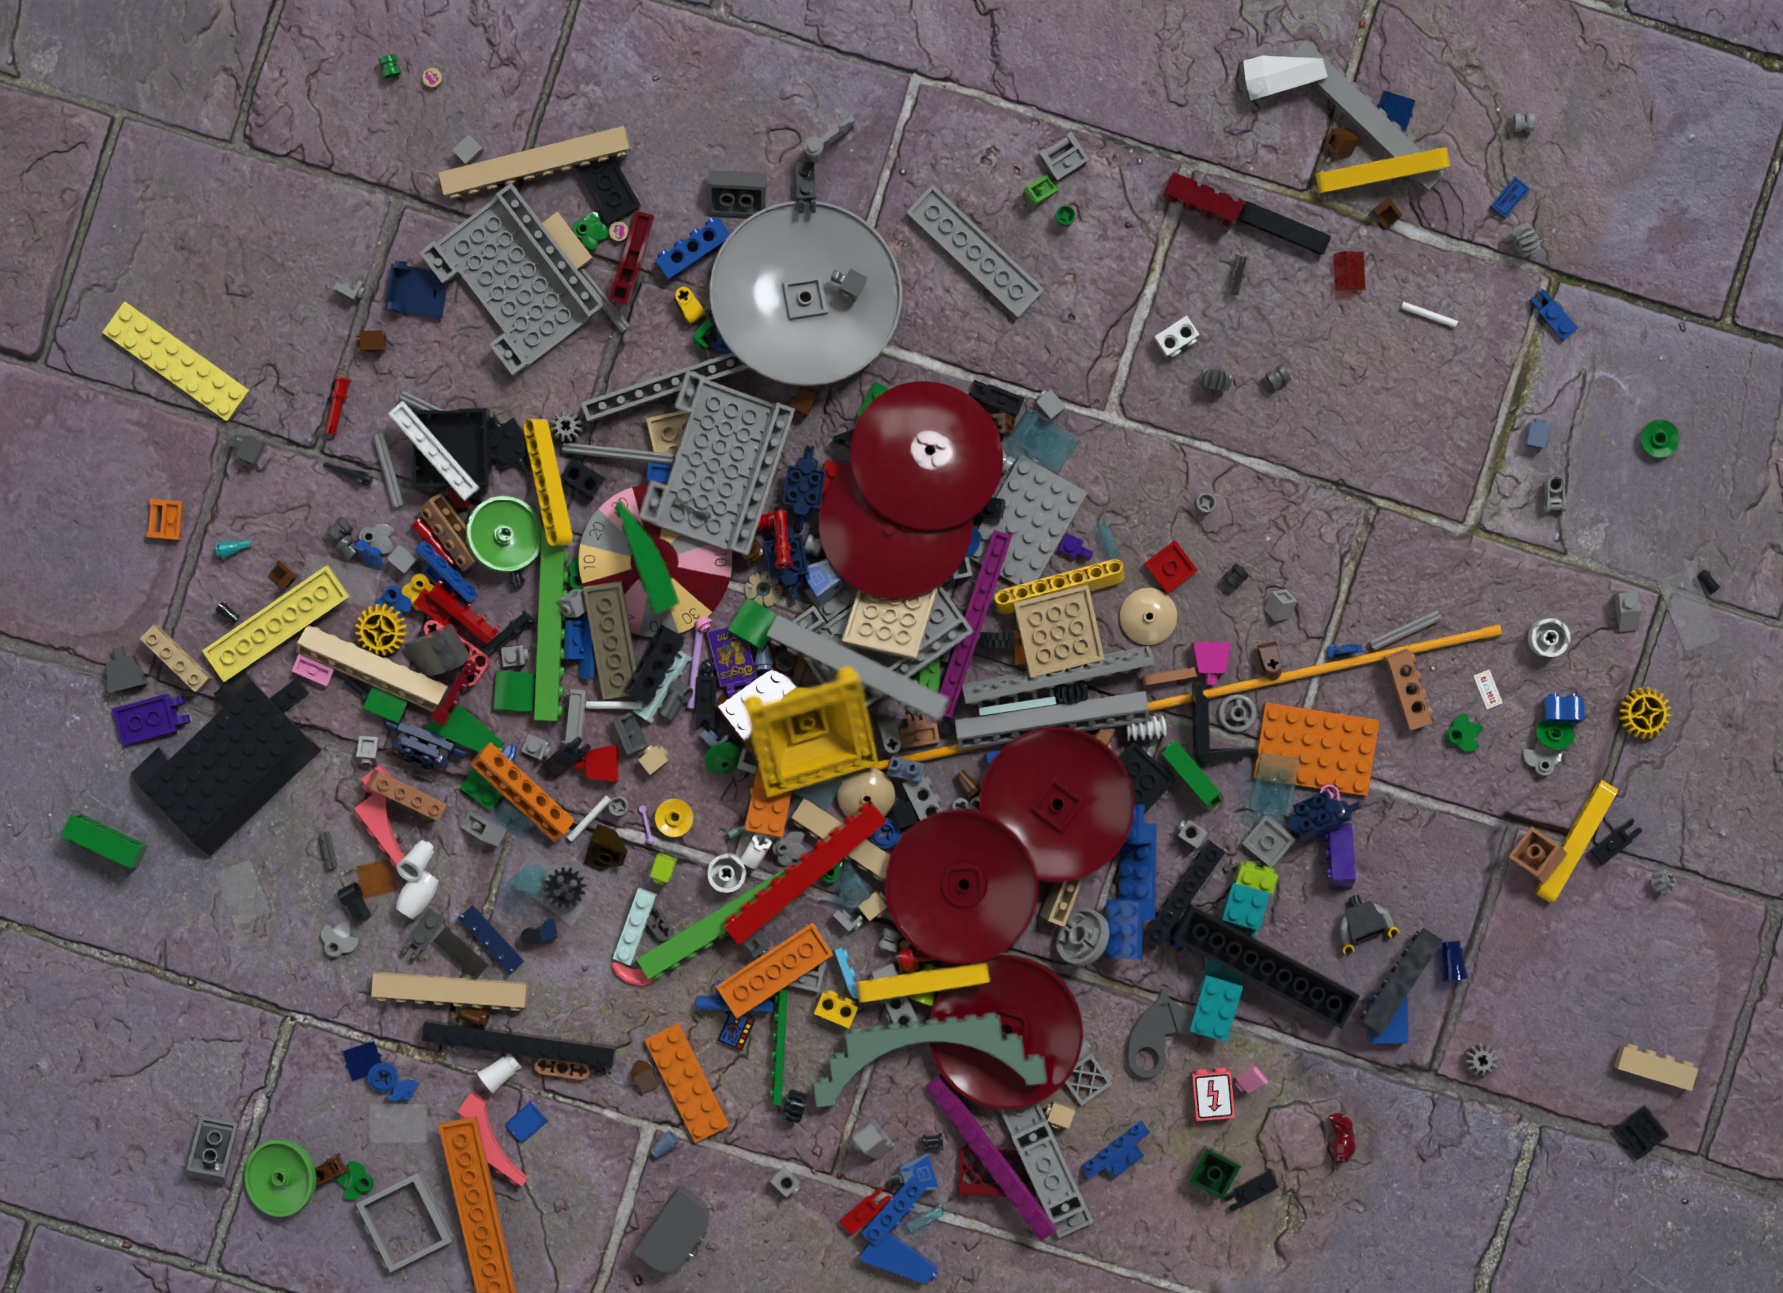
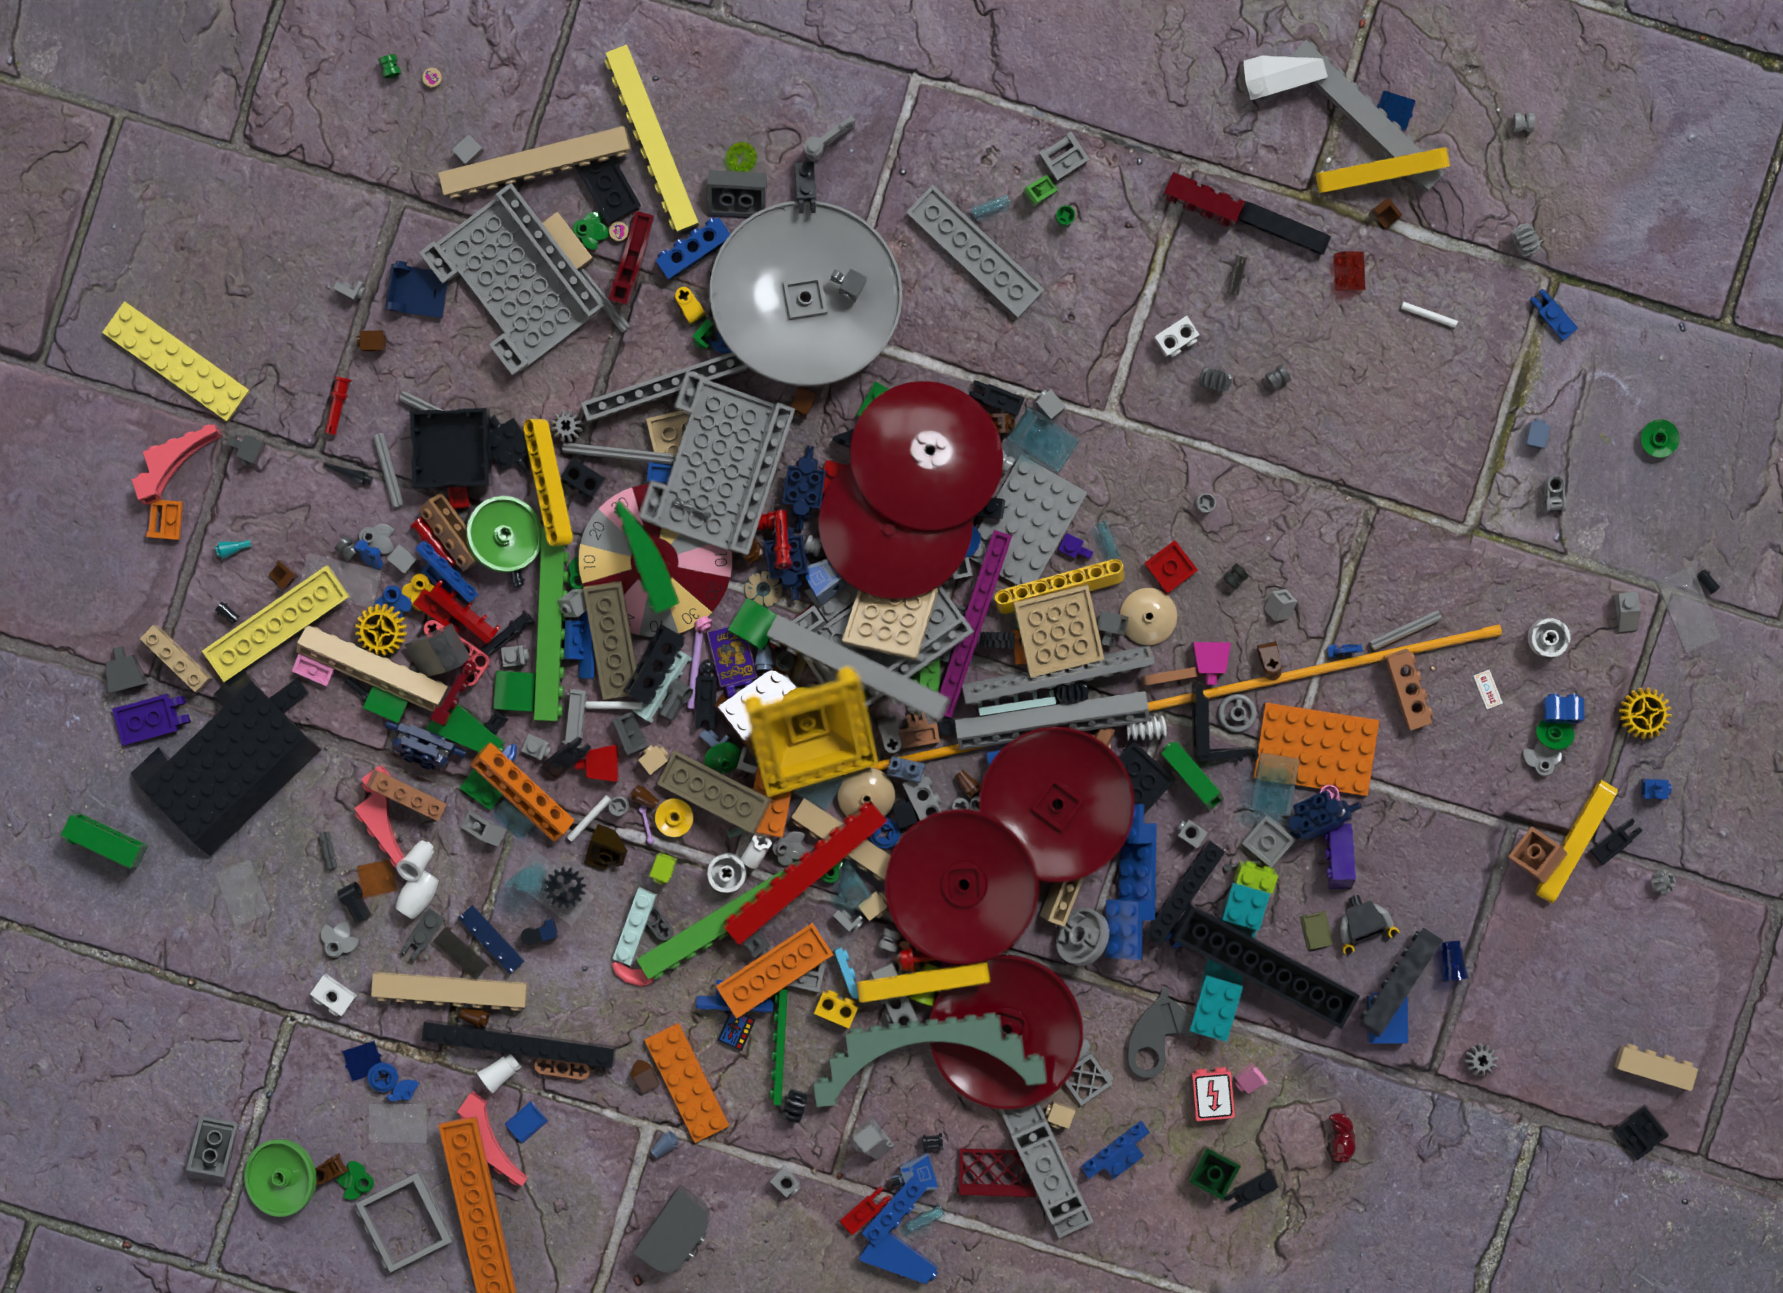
(167, 458): none -> coral arch
(340, 528): flat silver wheel -> none
(344, 995): none -> white brick
(367, 751): light grey bracket -> none
(433, 450): white tile -> none
(496, 721): none -> black bush
(644, 797): none -> reddish brown cone
(652, 139): none -> light yellow brick
(714, 792): none -> dark tan plate
(739, 148): none -> clear neon green gear
(991, 206): none -> clear light blue pin
(991, 1157): magenta plate -> none
(1112, 625): none -> dark grey brick
(1316, 930): none -> olive piece
(1341, 141): reddish brown panel -> none
(1466, 733): green plate -> none
(1510, 197): blue tile -> none
(1655, 789): none -> blue brick

